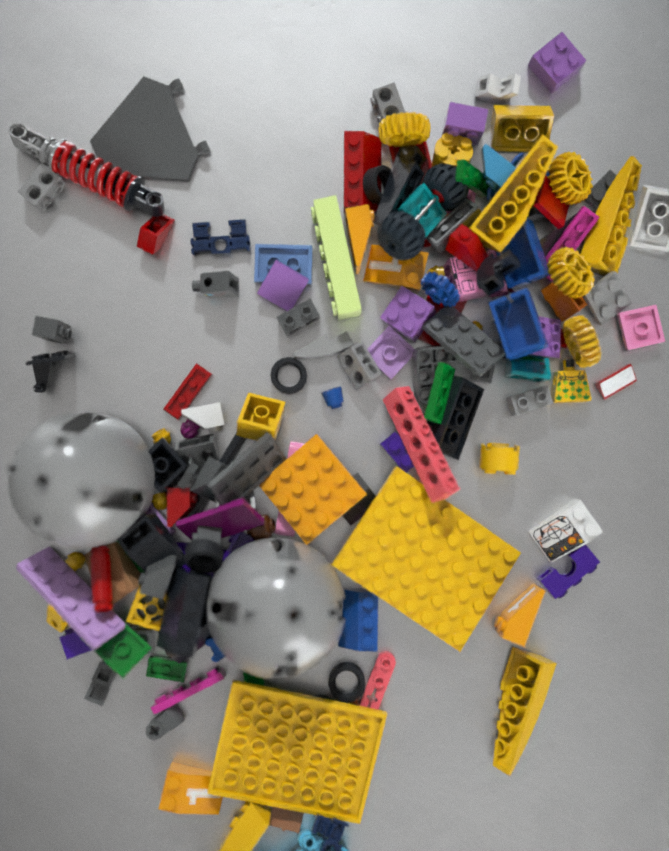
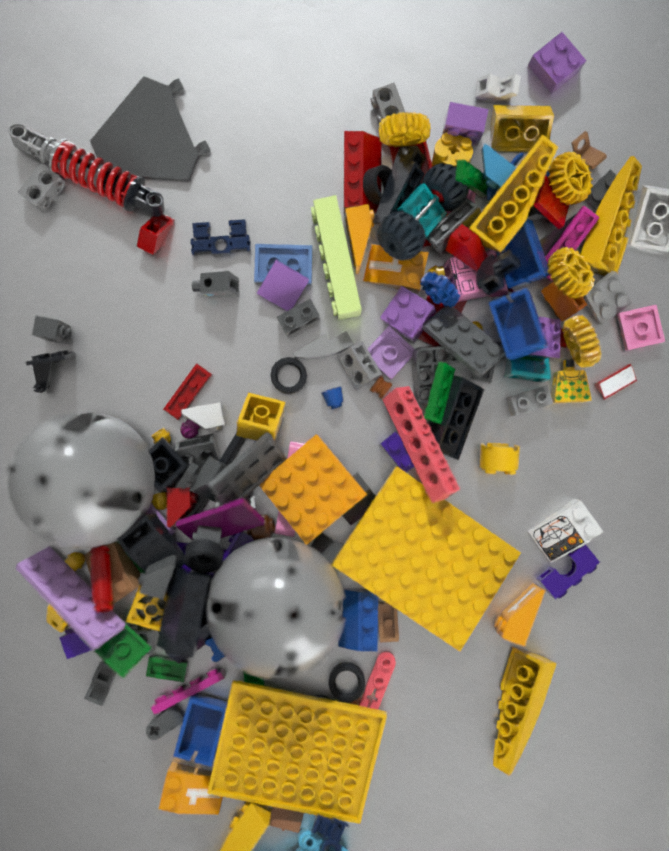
(201, 729): none -> blue piece
(327, 546): none -> dark grey slope
(381, 387): none -> dark orange wheel
(387, 623): none -> medium nougat plate
(592, 156): none -> medium nougat bracket

